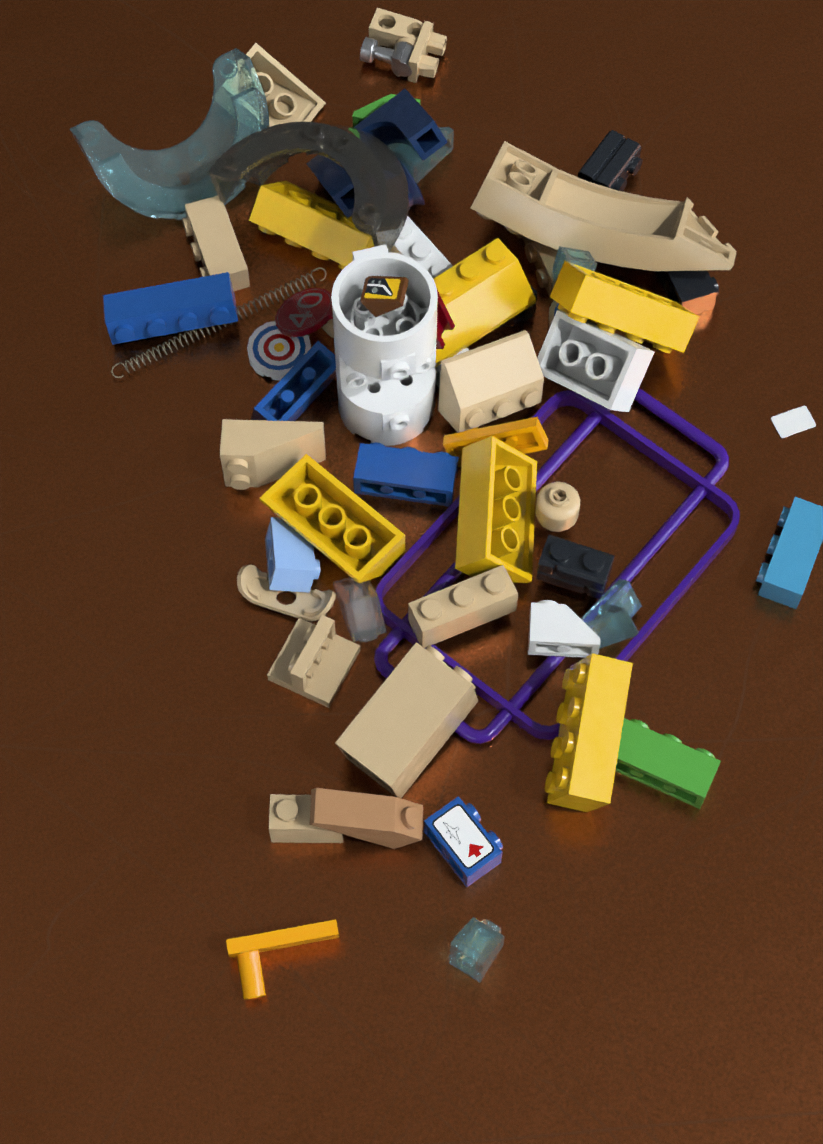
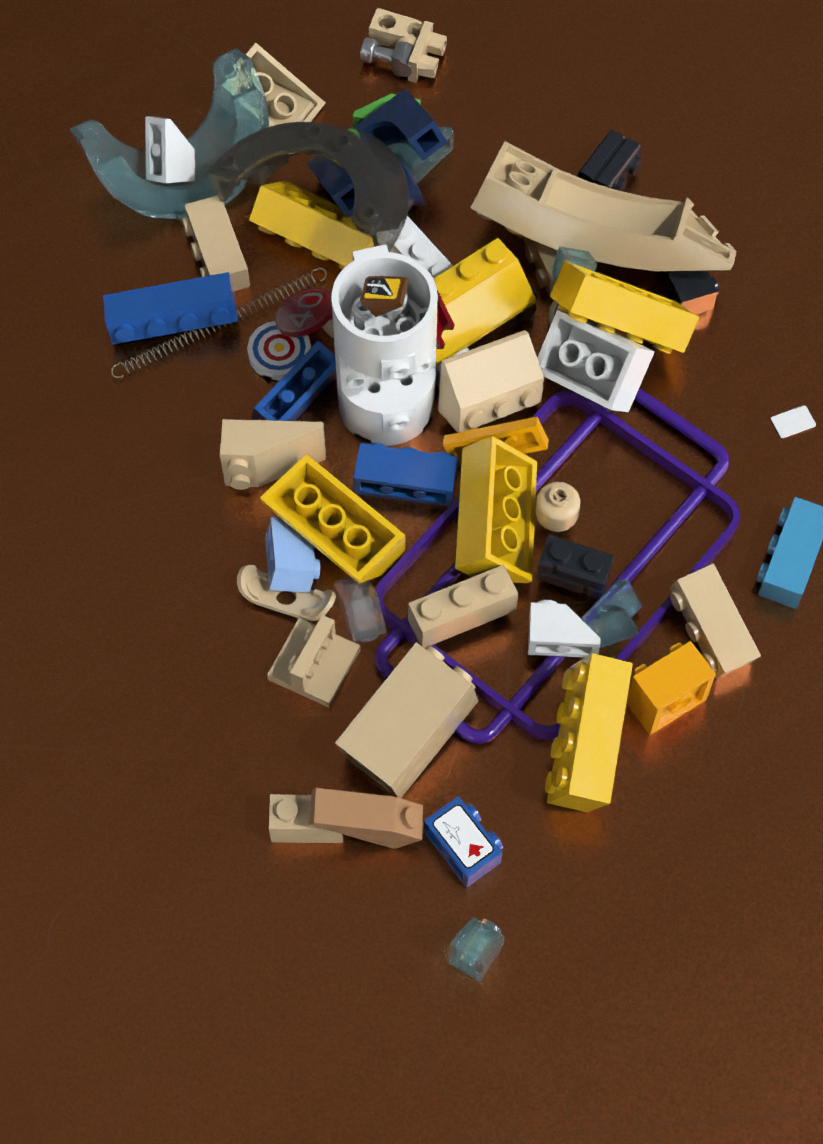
(168, 152): none -> white slope
(248, 949): light orange piece -> none
(665, 763): bright green brick -> none
(669, 687): none -> light orange container
(714, 621): none -> tan brick

